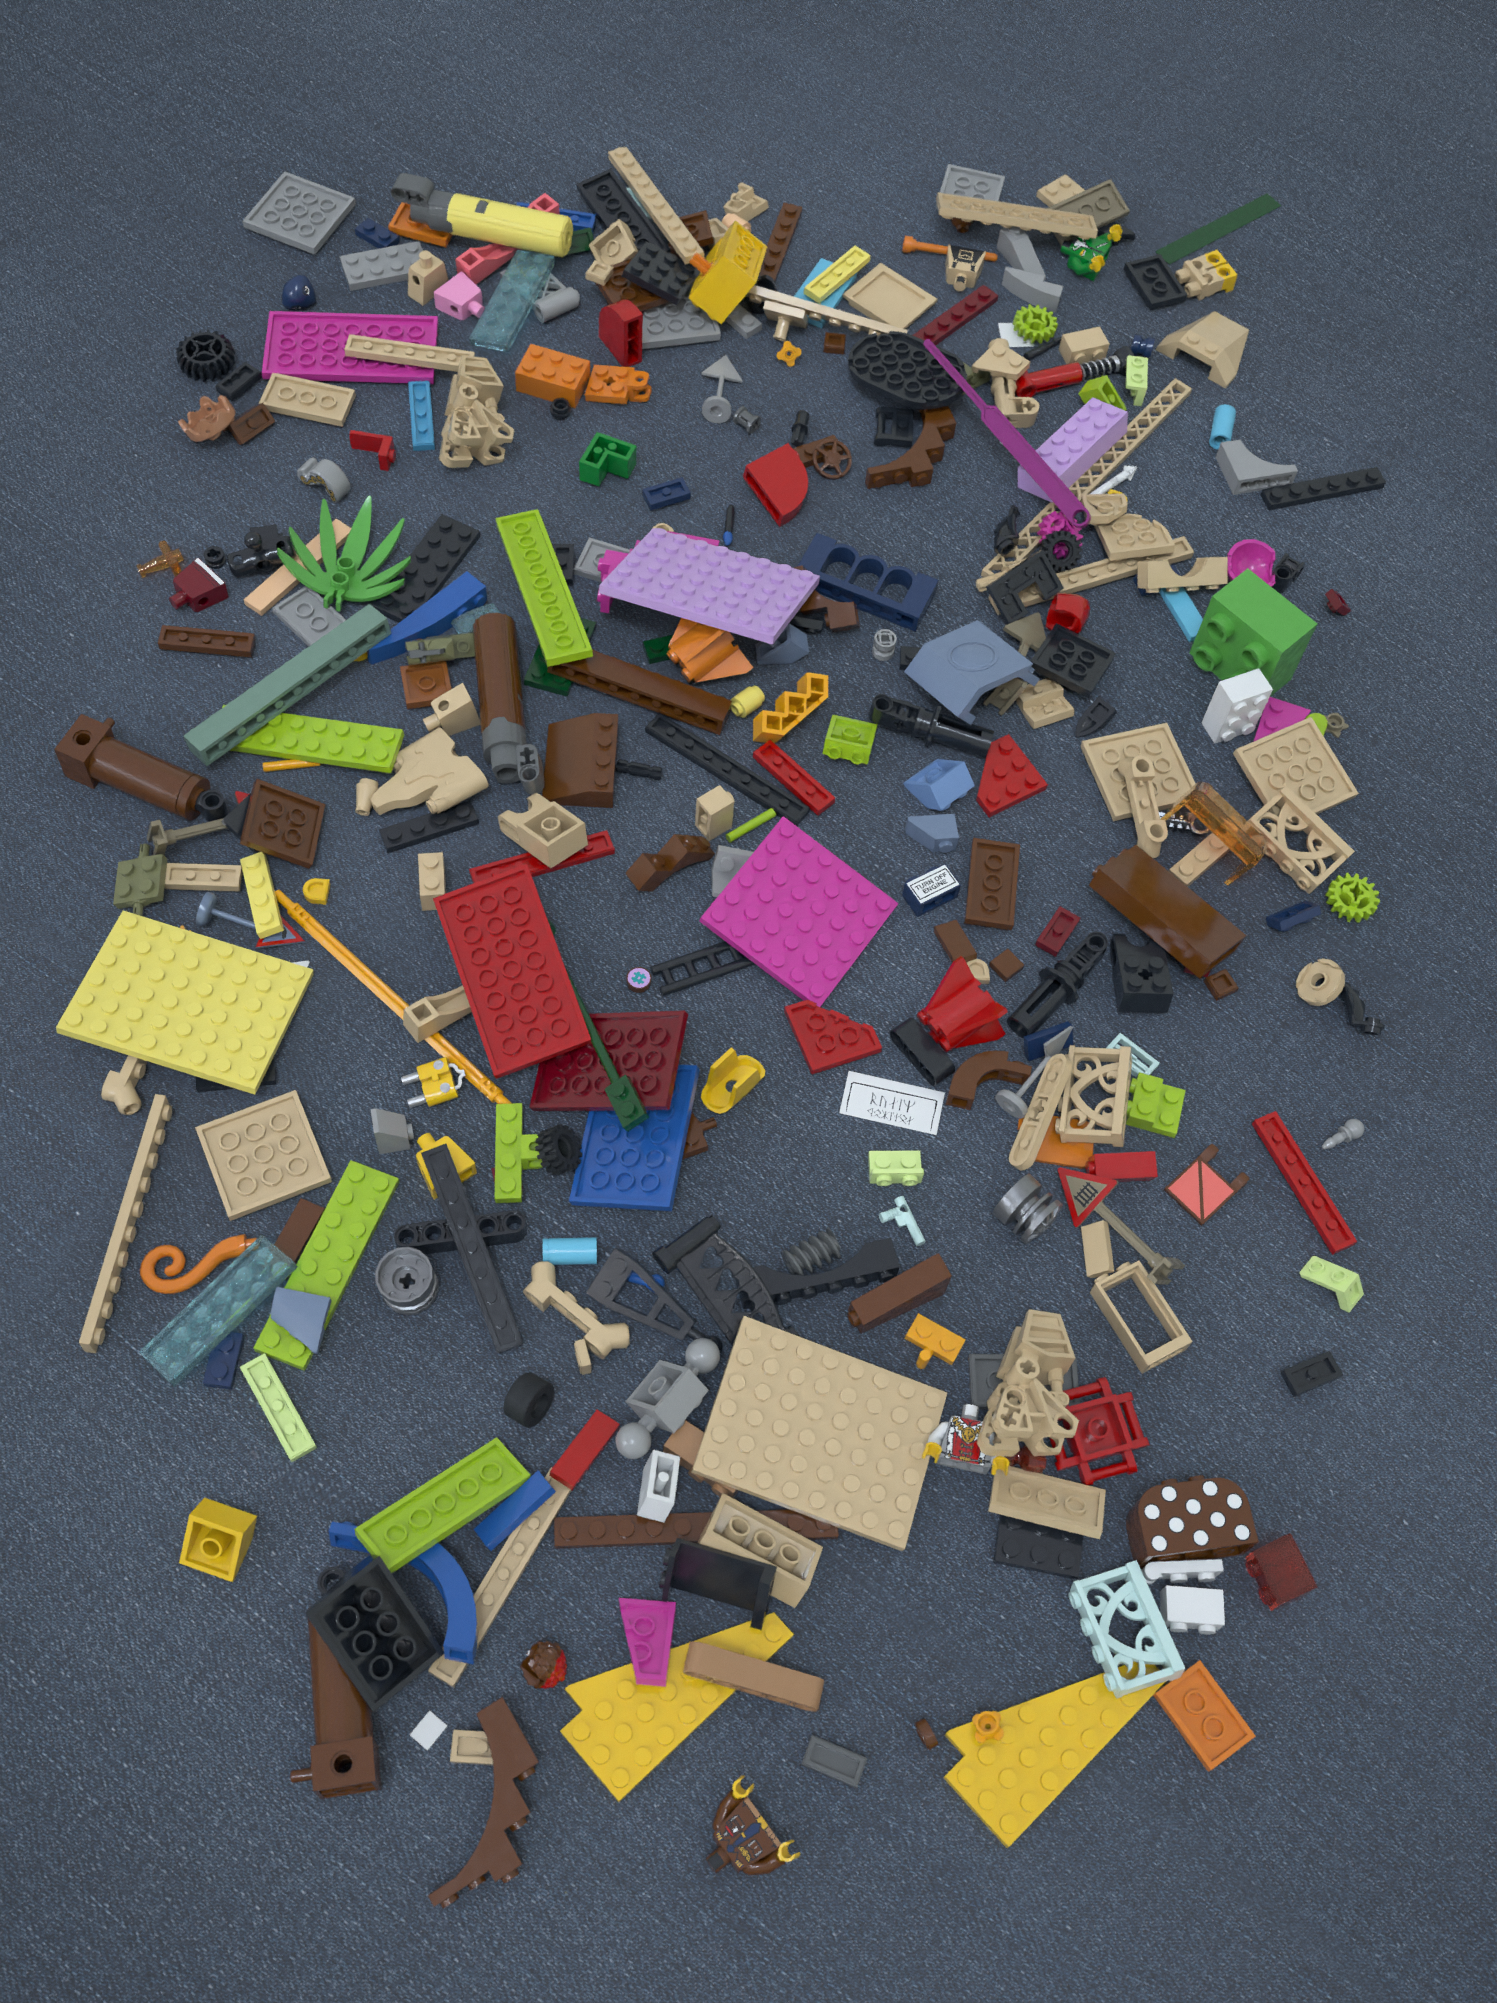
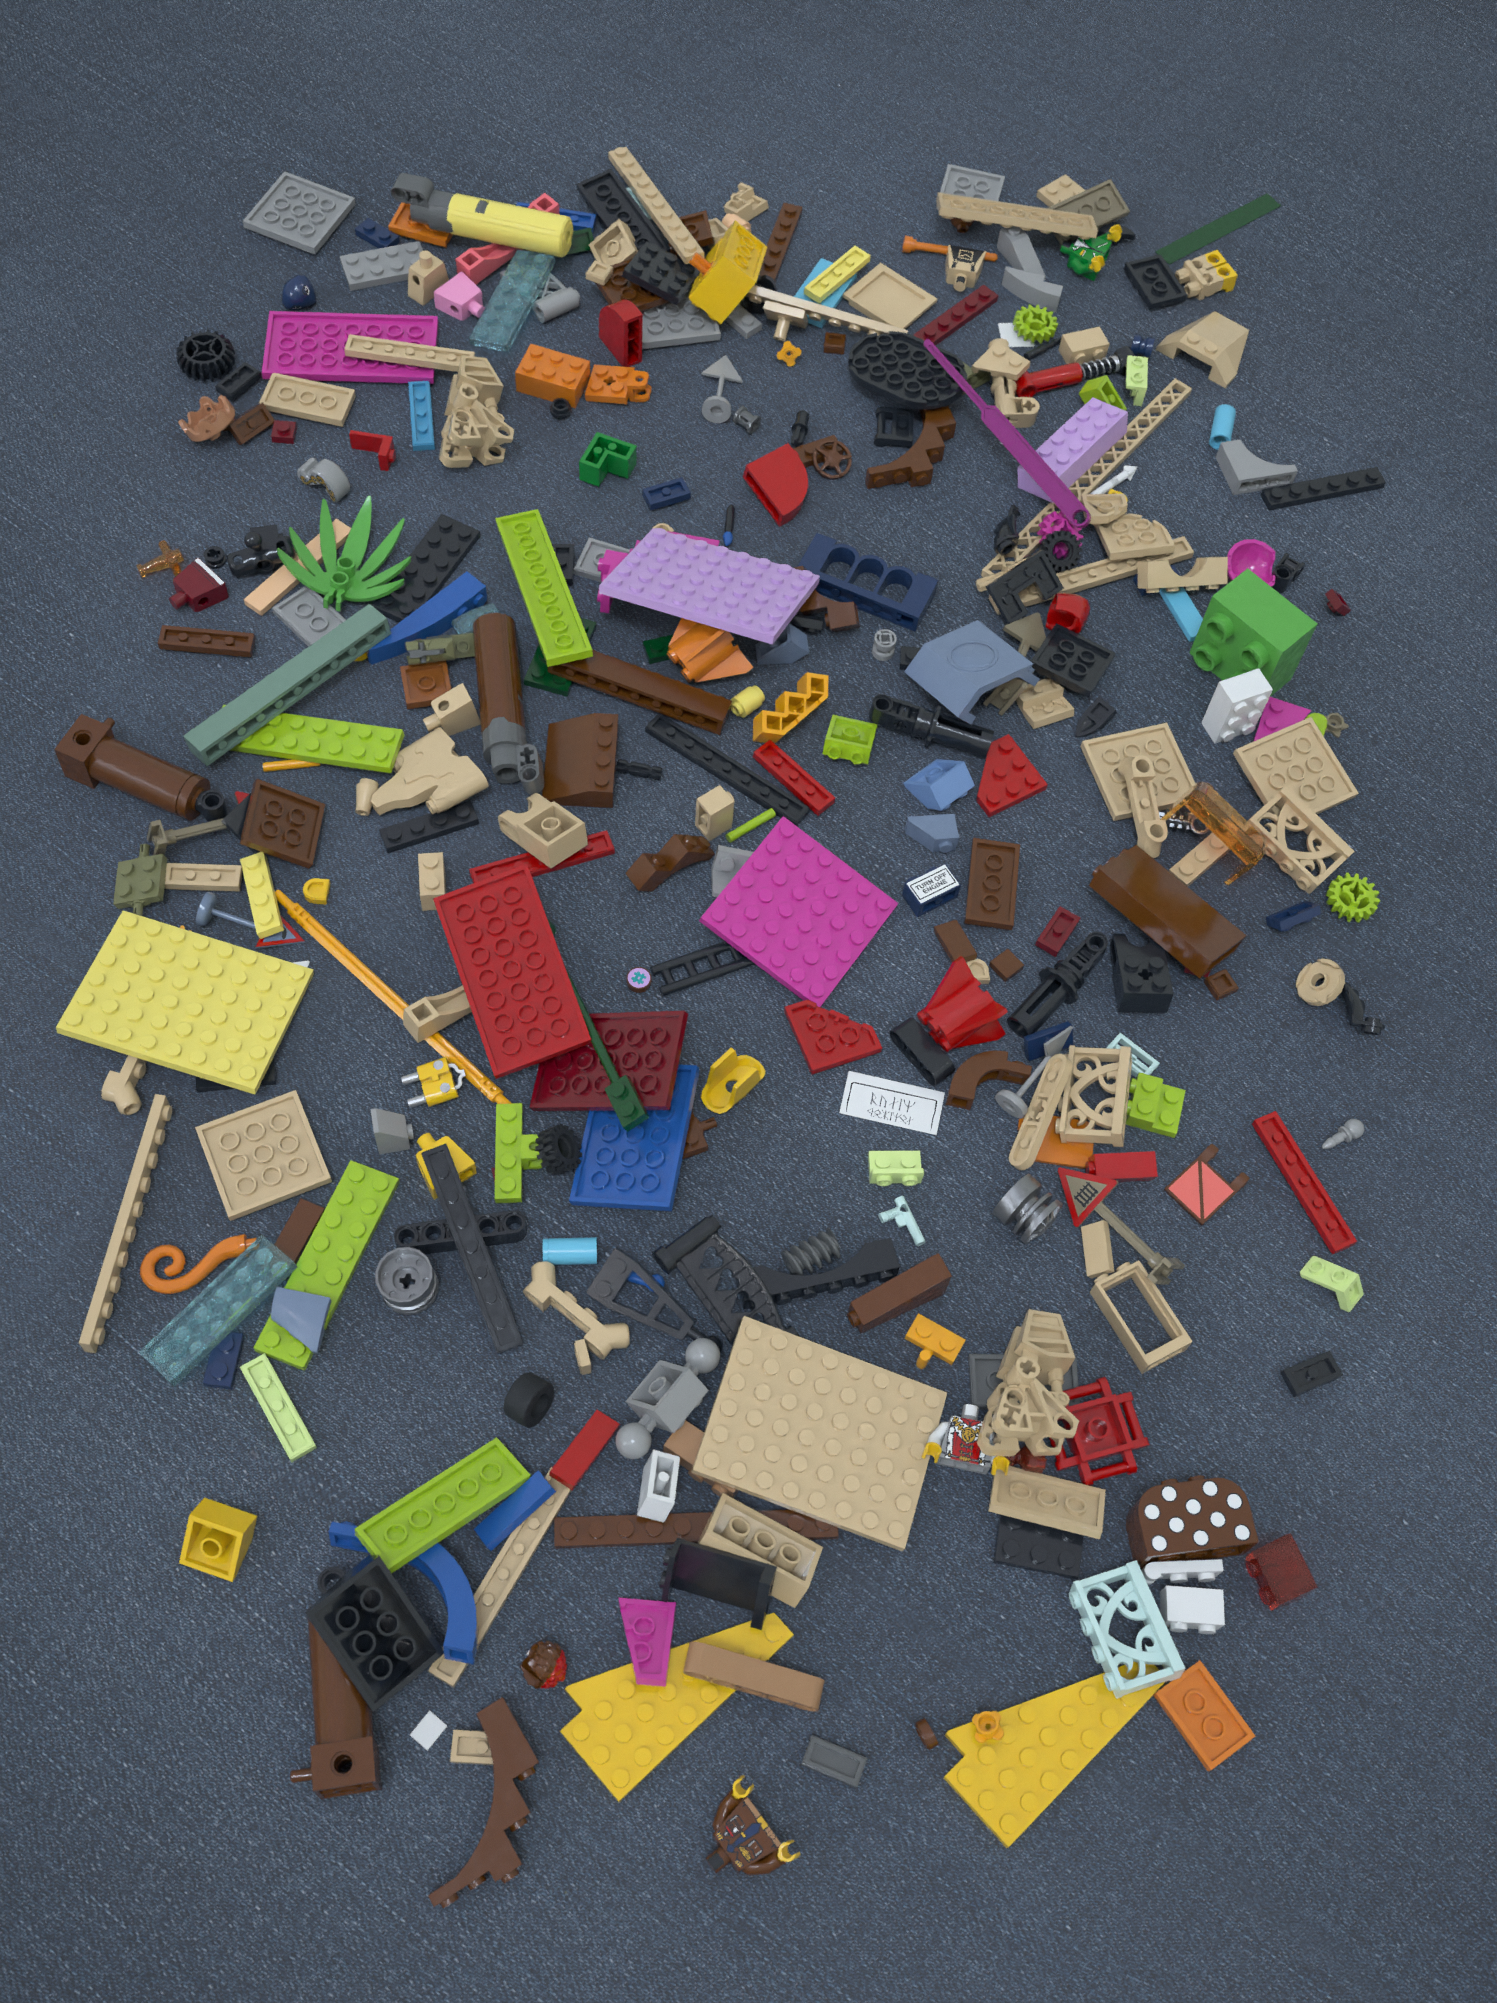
(284, 432): none -> dark red plate

